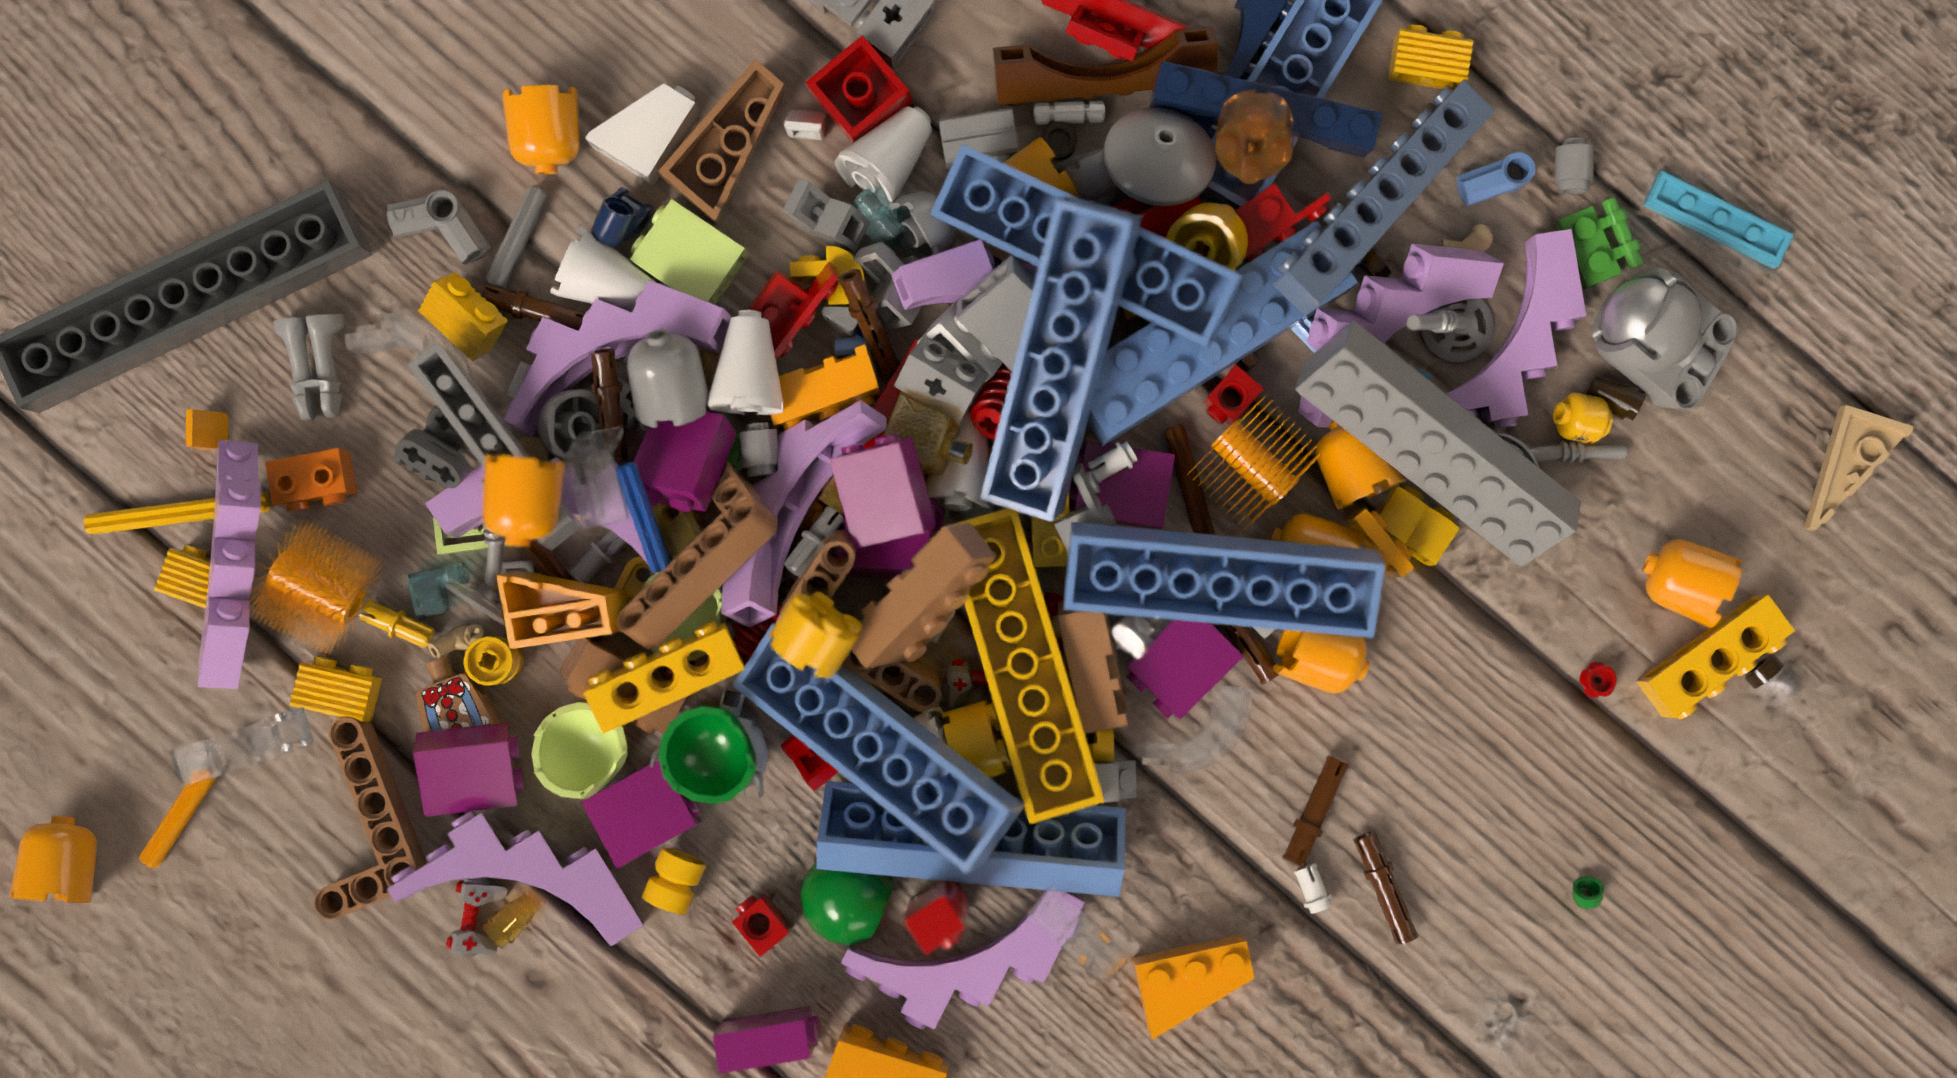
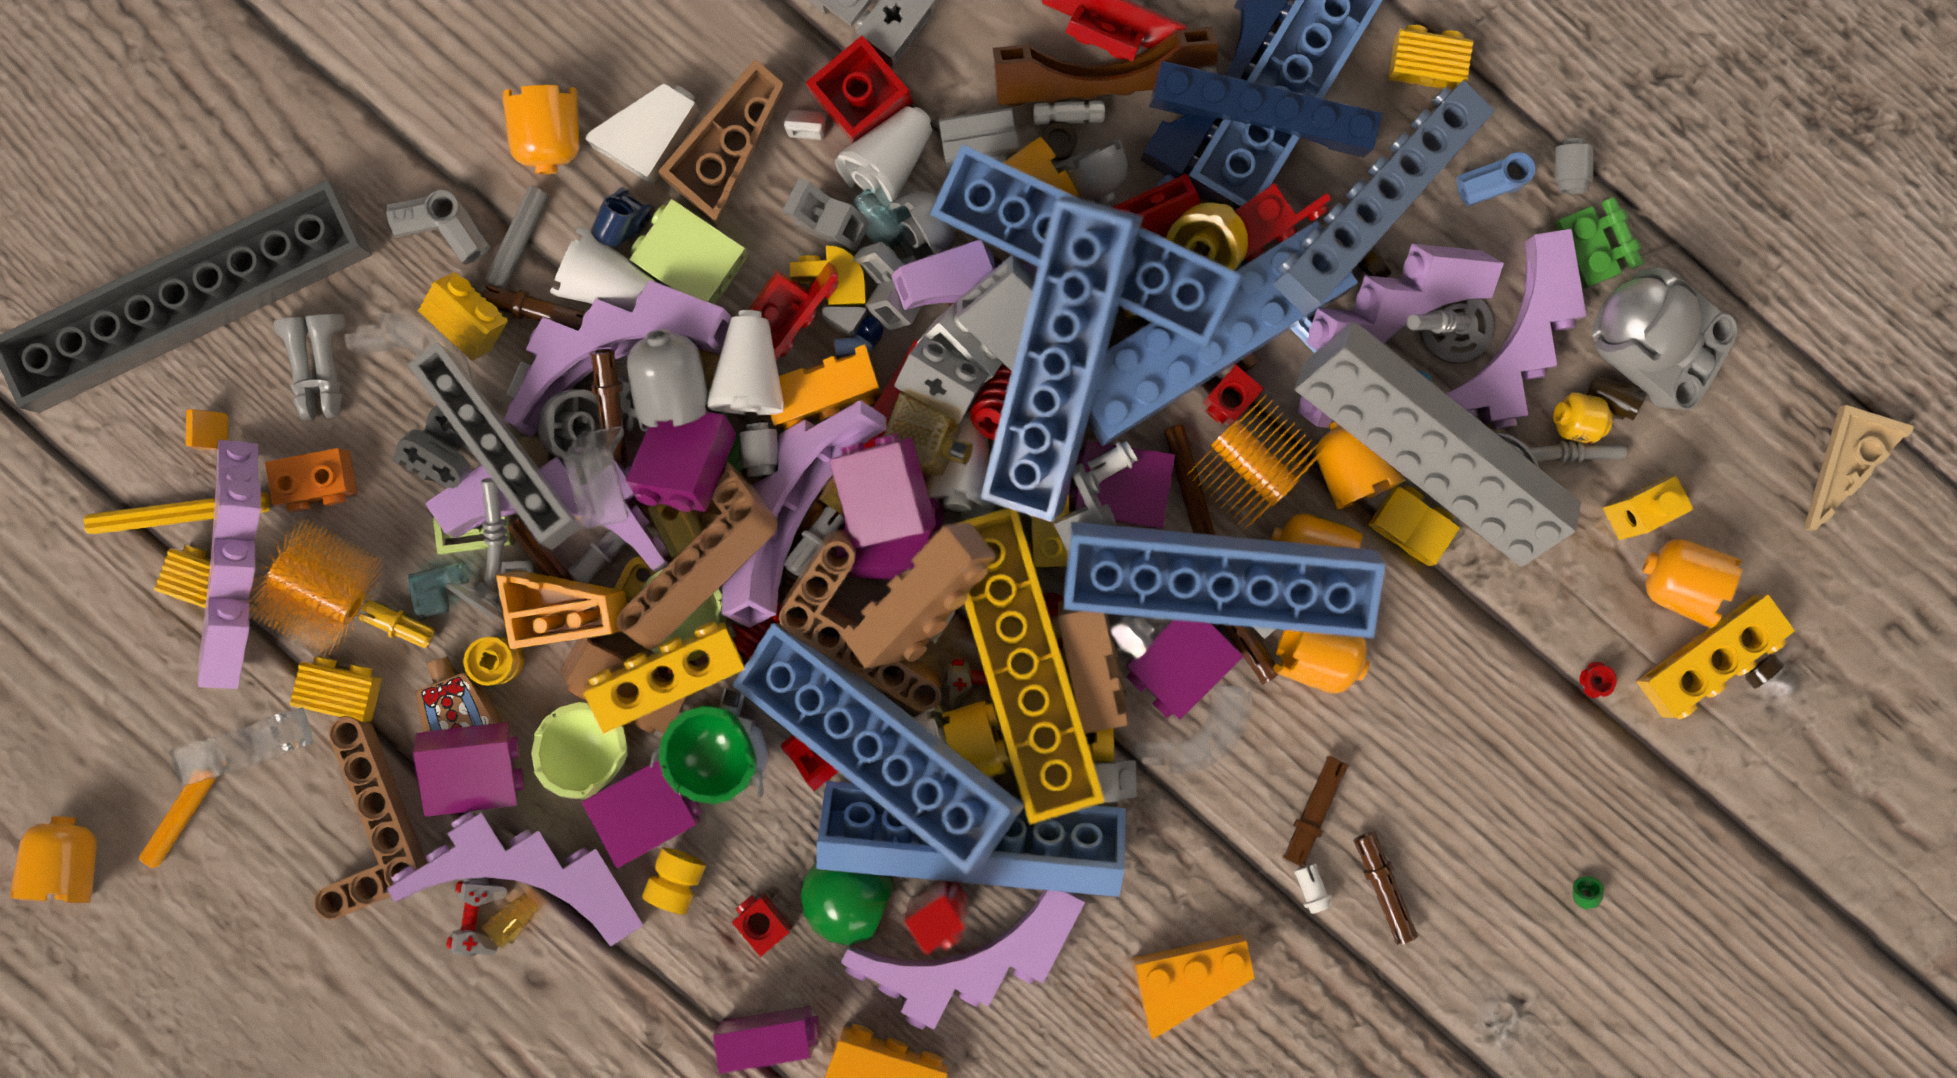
(456, 639): tan arm -> none
(521, 497): light orange cylinder -> none
(643, 517): blue axle -> none
(814, 634): yellow brick -> none
(855, 287): reddish brown pin -> none
(1080, 935): clear arch -> none
(1159, 170): light grey dish -> none
(1254, 135): clear orange brick -> none
(1373, 528): light orange plate -> none
(1479, 239): tan arm -> none
(1651, 507): none -> yellow torso
(1718, 219): medium azure tile -> none

